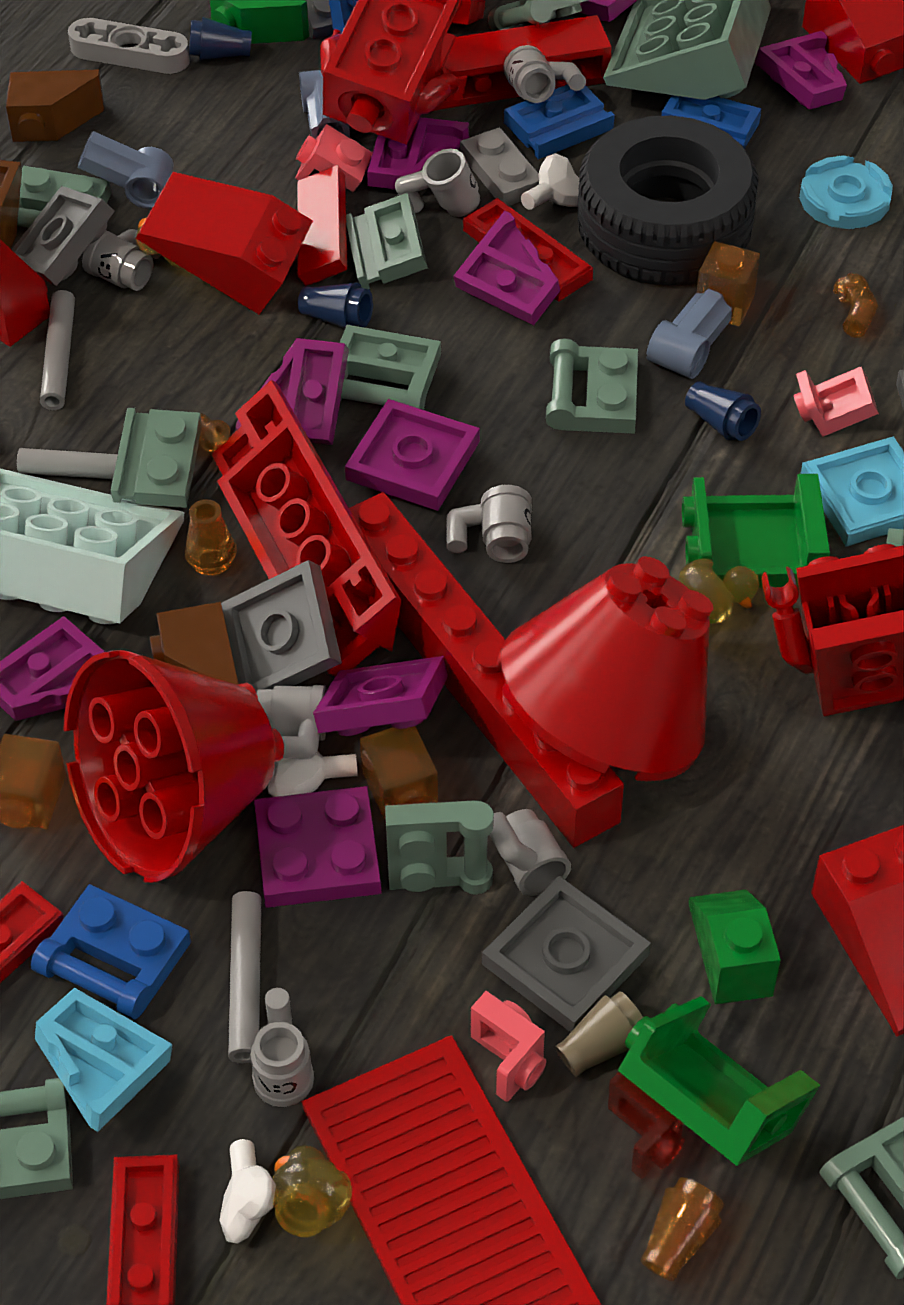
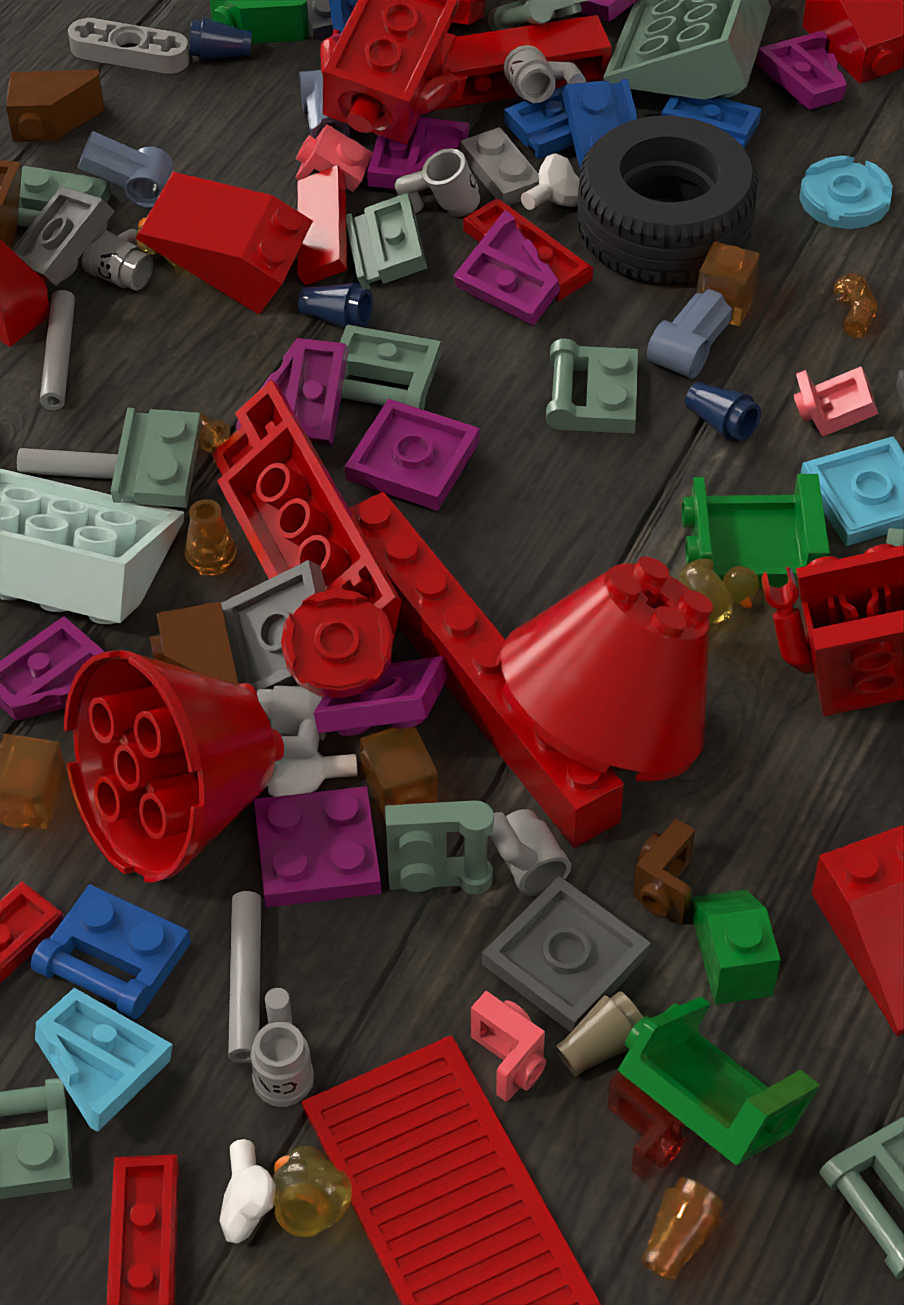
(337, 643): none -> red tile
(504, 521): light grey piece -> none
(595, 110): none -> blue plate
(658, 871): none -> reddish brown bracket

